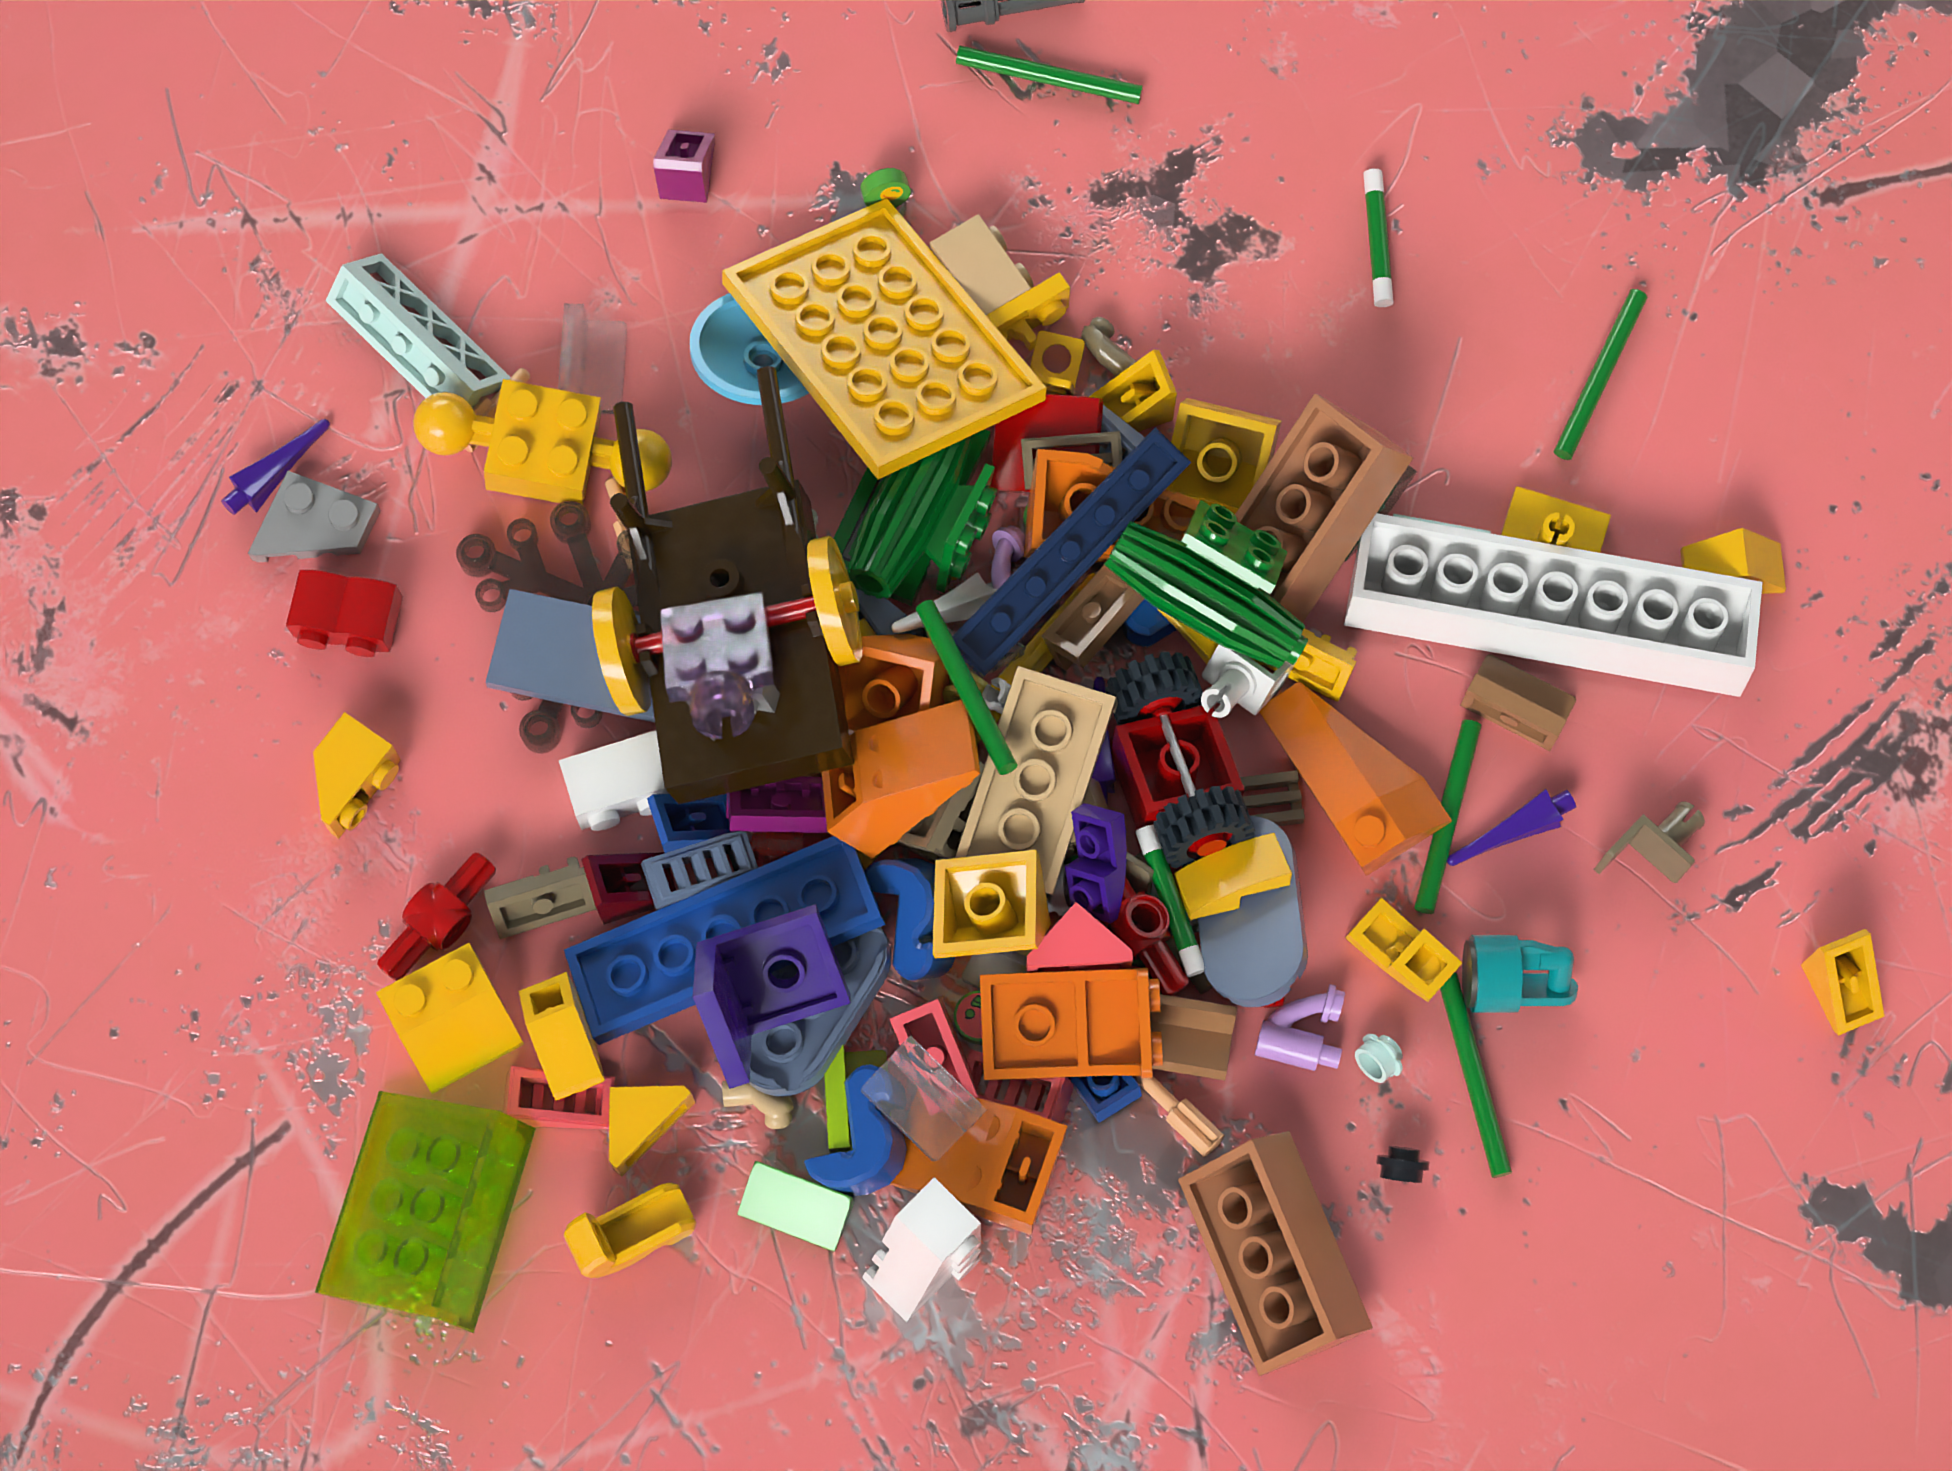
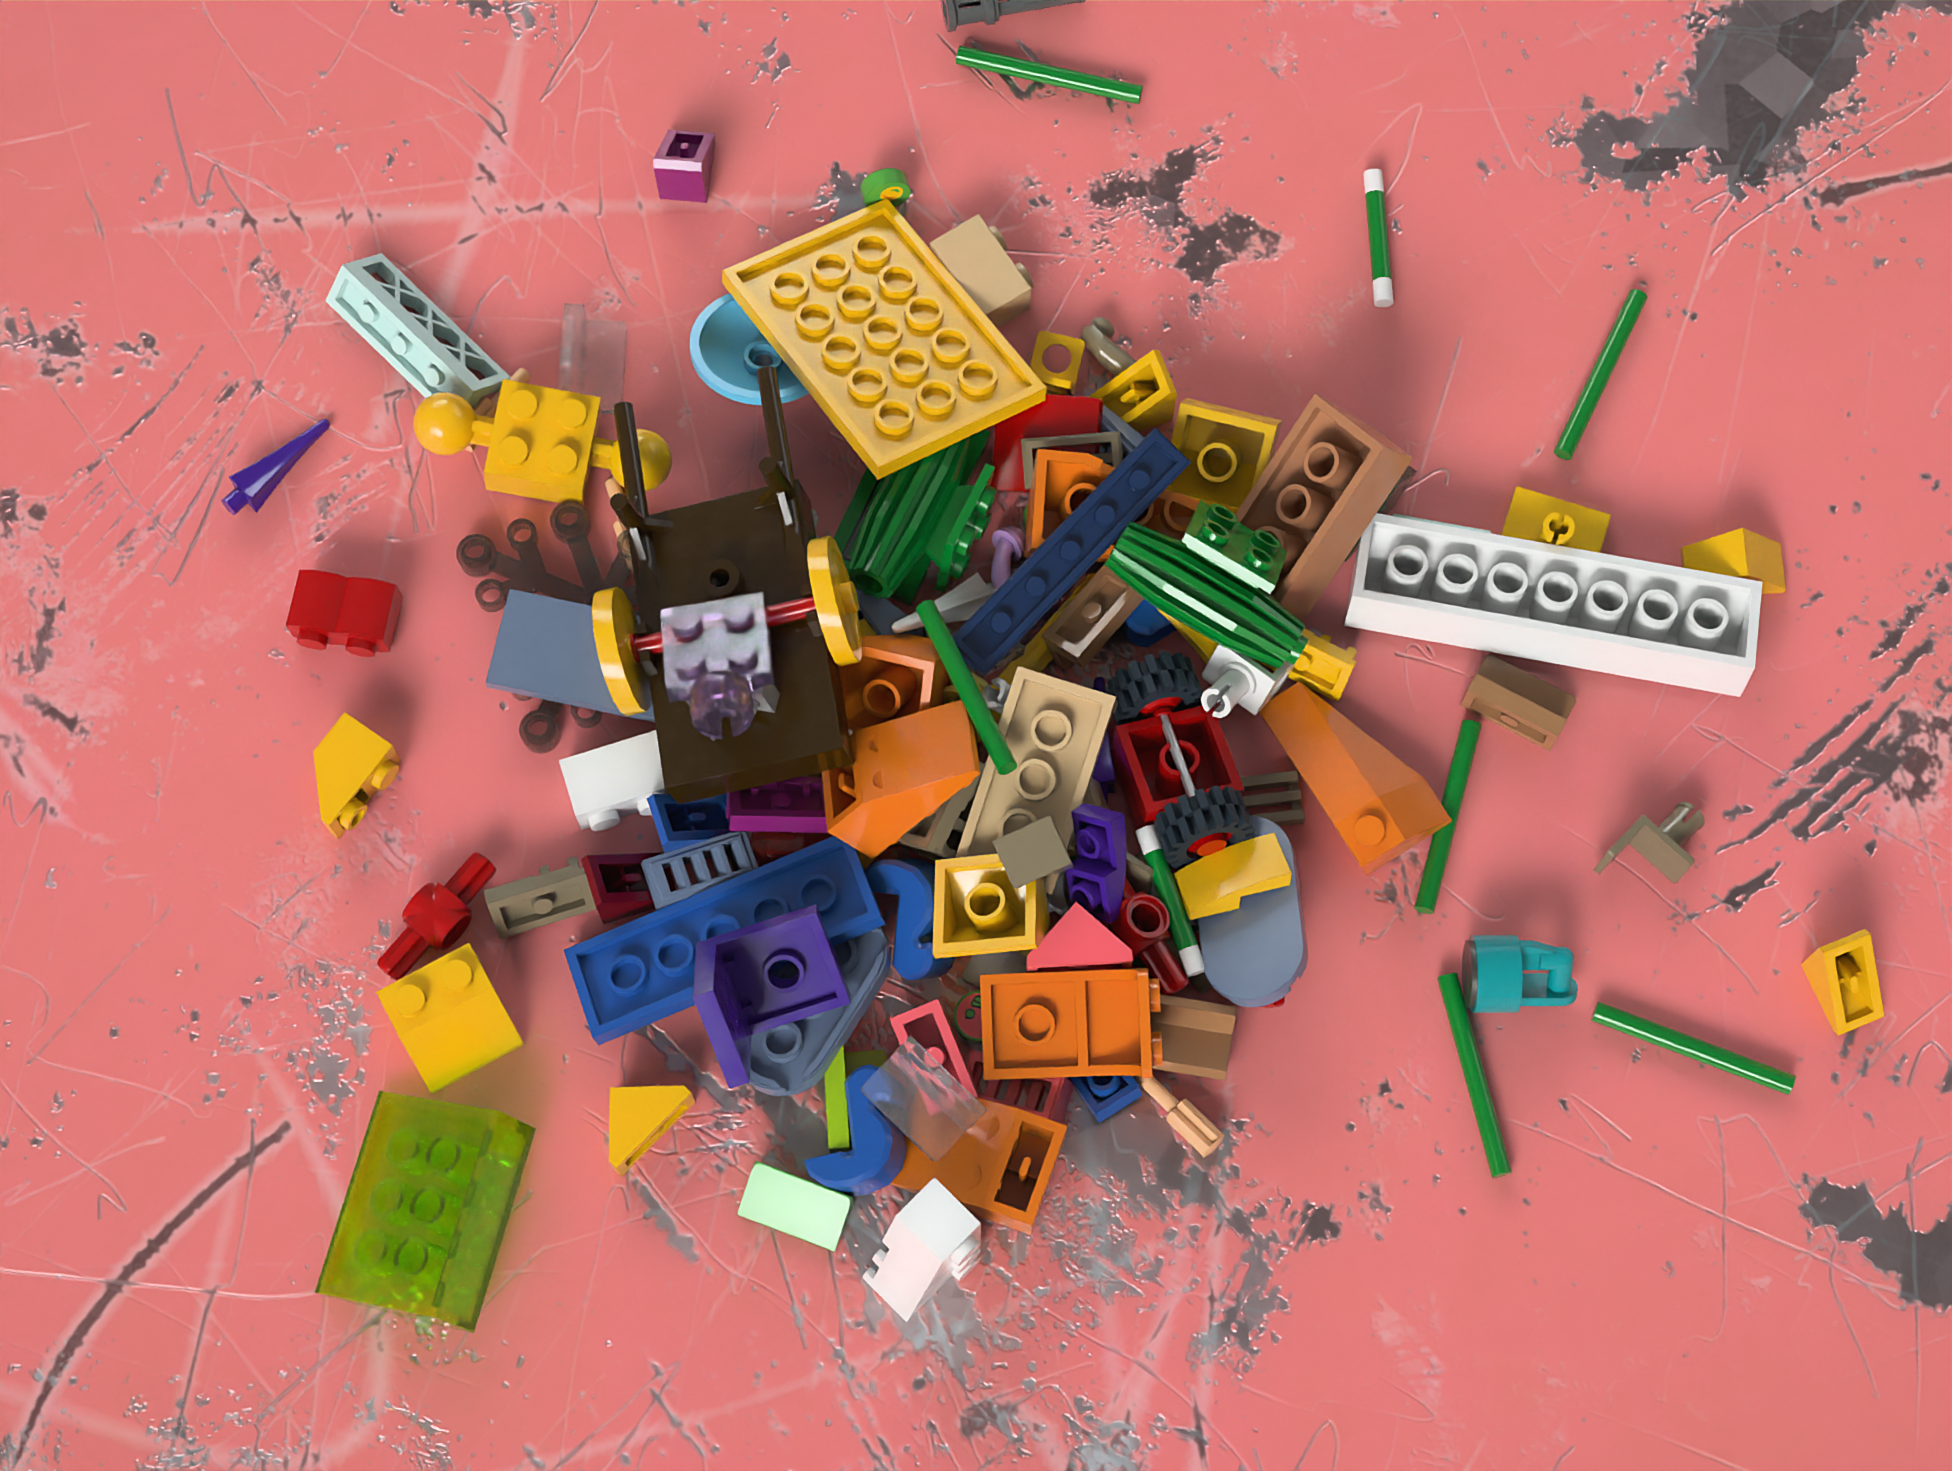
(313, 521): light grey wing -> none
(536, 1117): coral slope -> none
(561, 1036): yellow slope -> none
(629, 1231): yellow animal -> none
(775, 1108): tan arm -> none
(1033, 852): none -> dark tan panel
(1037, 306): yellow plate -> none
(1274, 1252): nougat slope -> none
(1297, 1047): lavender plant -> none
(1379, 1057): light aqua plate -> none
(1402, 1164): black plate -> none
(1403, 951): yellow slope -> none
(1533, 818): dark purple piece -> none
(1693, 1048): none -> green bar

